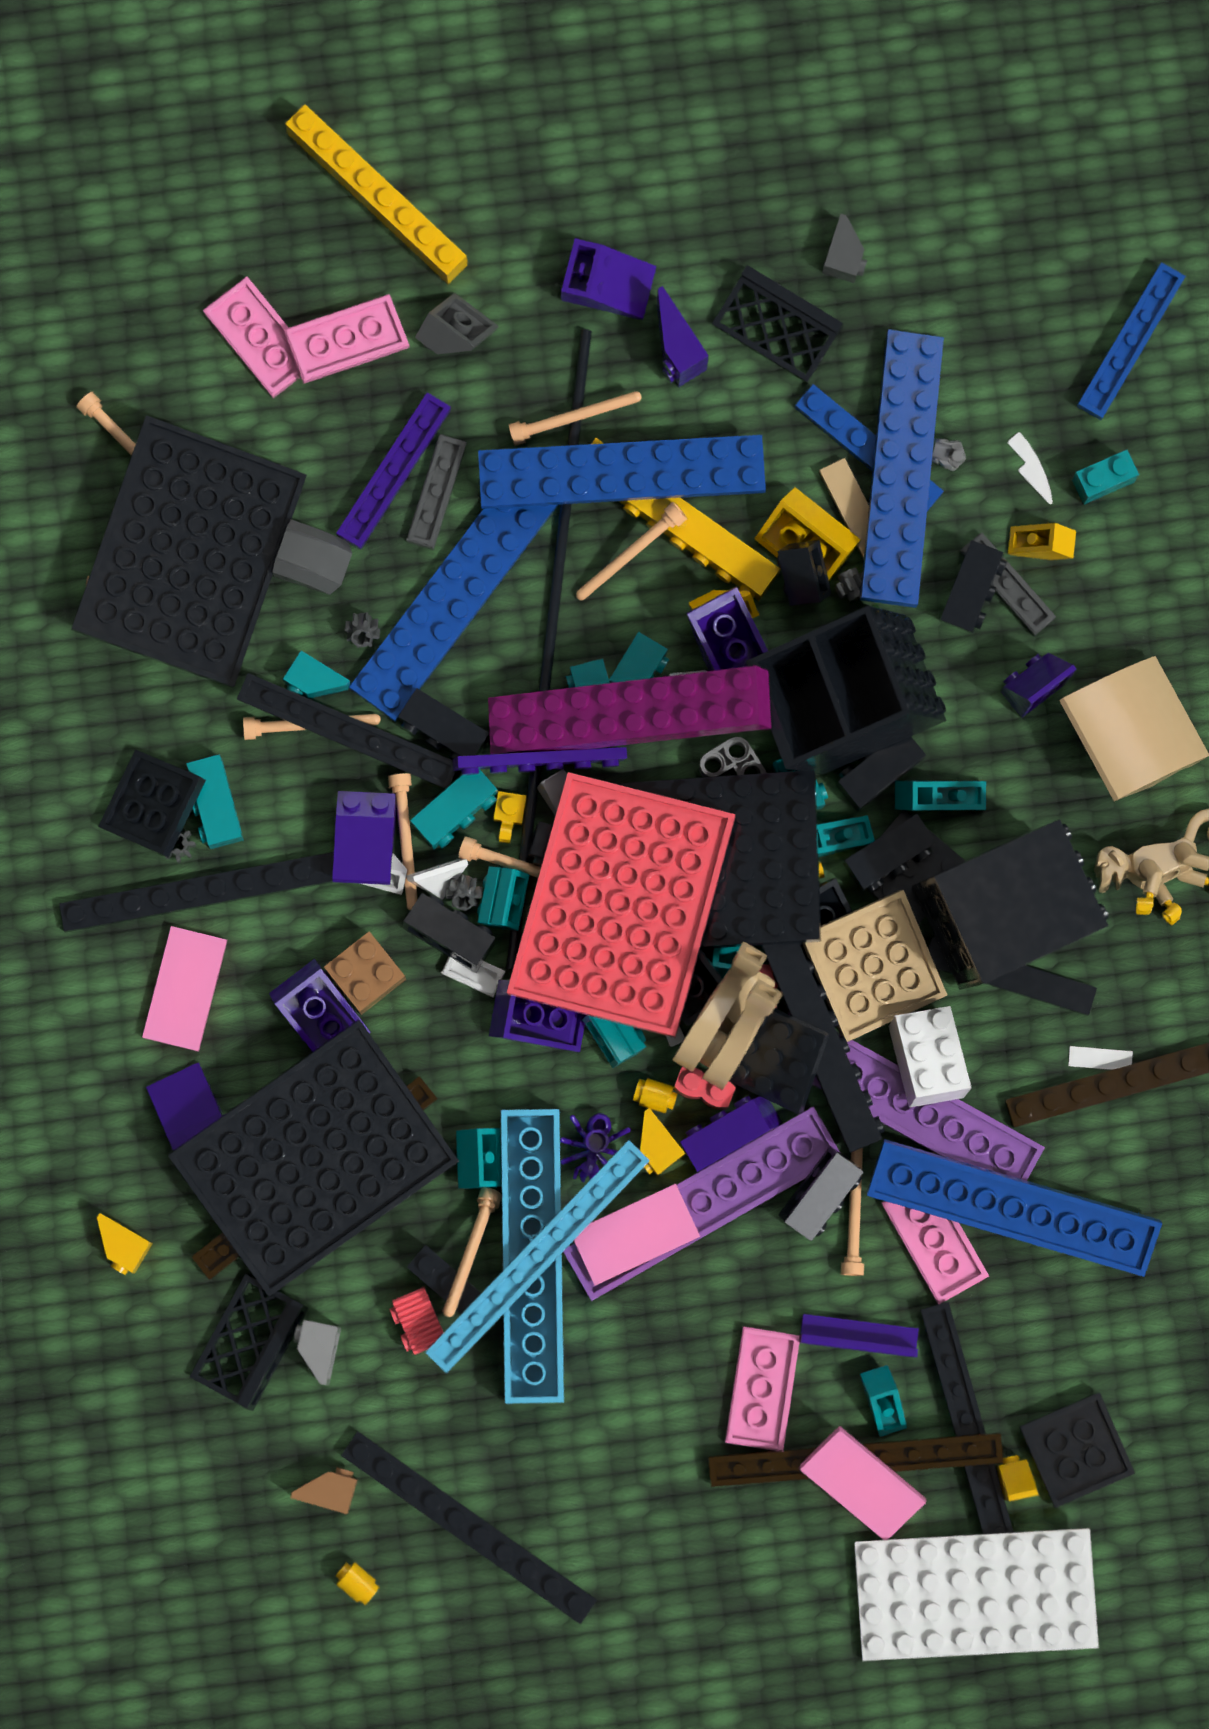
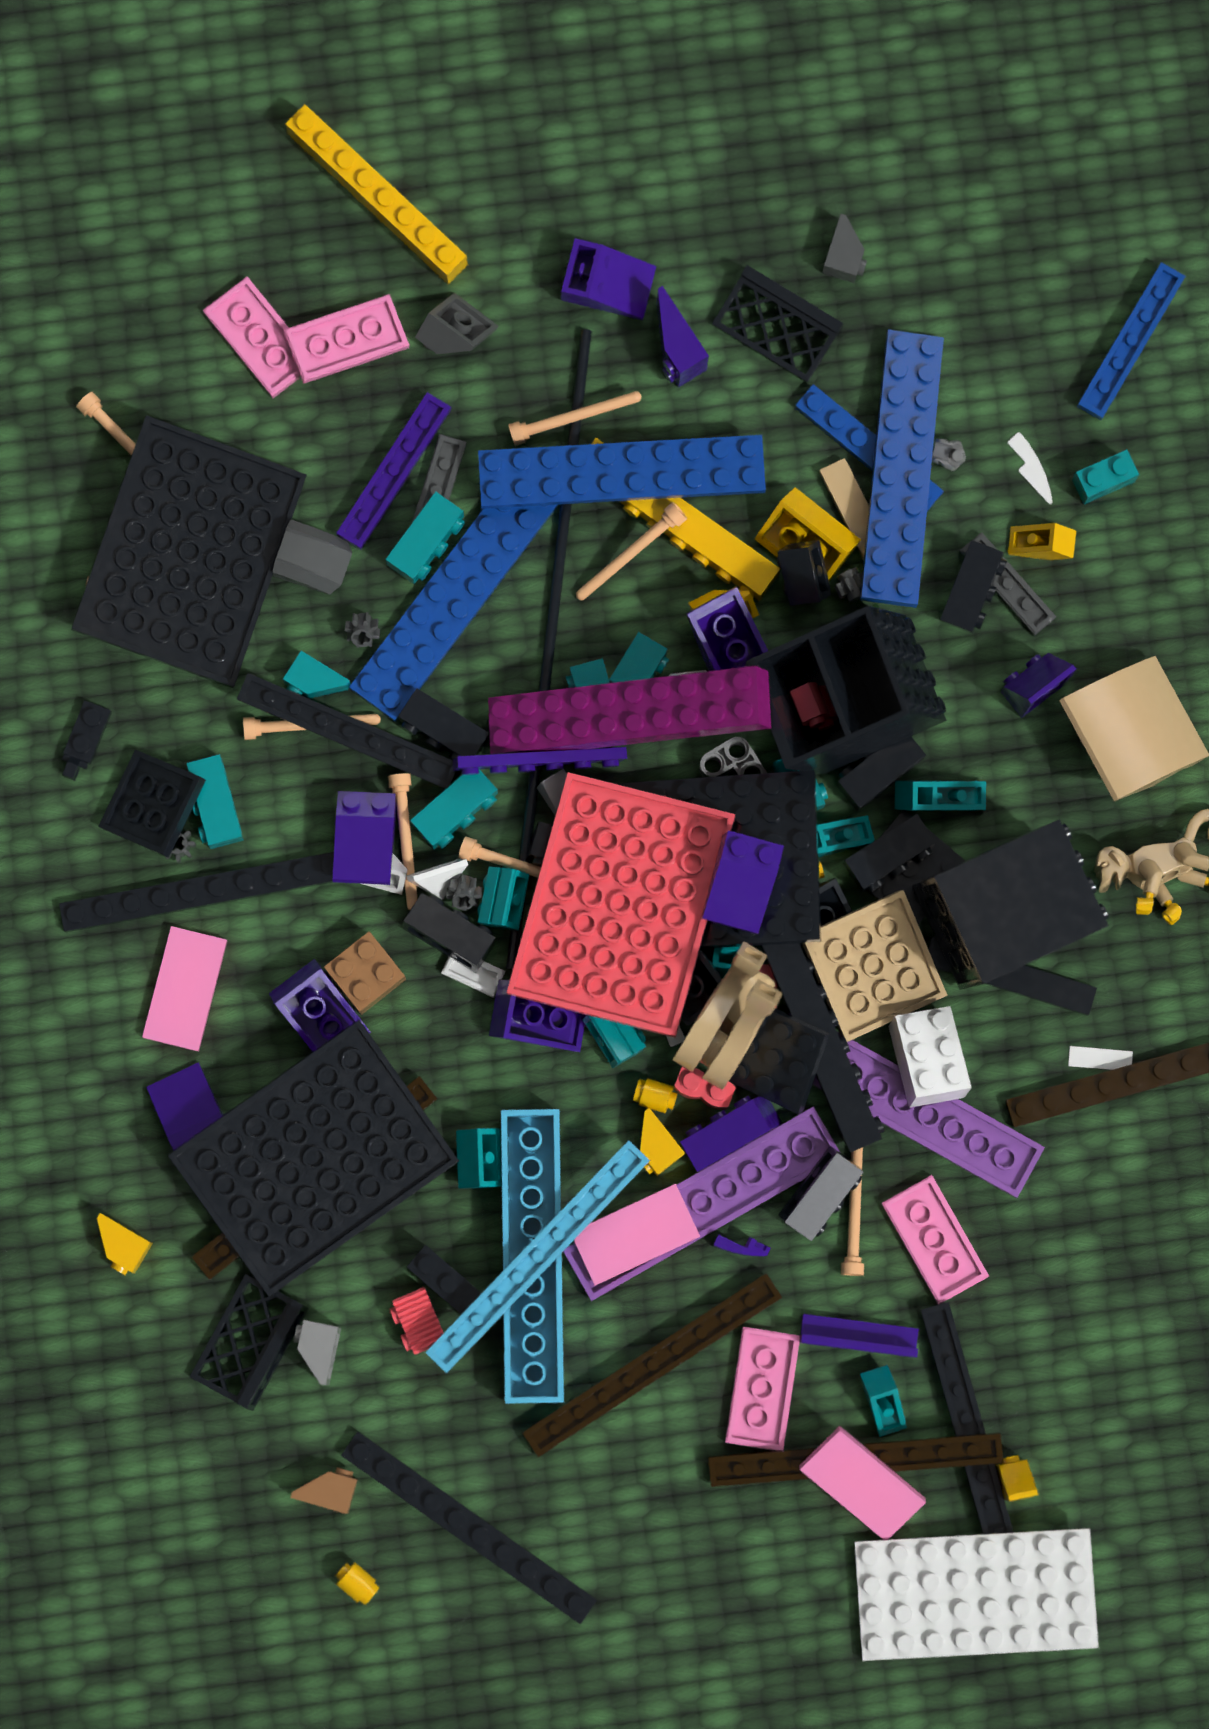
(85, 738): none -> black hinge
(426, 538): none -> teal brick
(488, 1201): light nougat piece -> none
(509, 811): yellow plate -> none
(594, 1142): dark purple animal -> none
(652, 1365): none -> dark brown plate
(742, 881): none -> dark purple slope
(751, 1248): none -> dark purple slope
(814, 706): none -> coral brick
(1014, 1208): blue plate -> none
(1077, 1450): black plate -> none

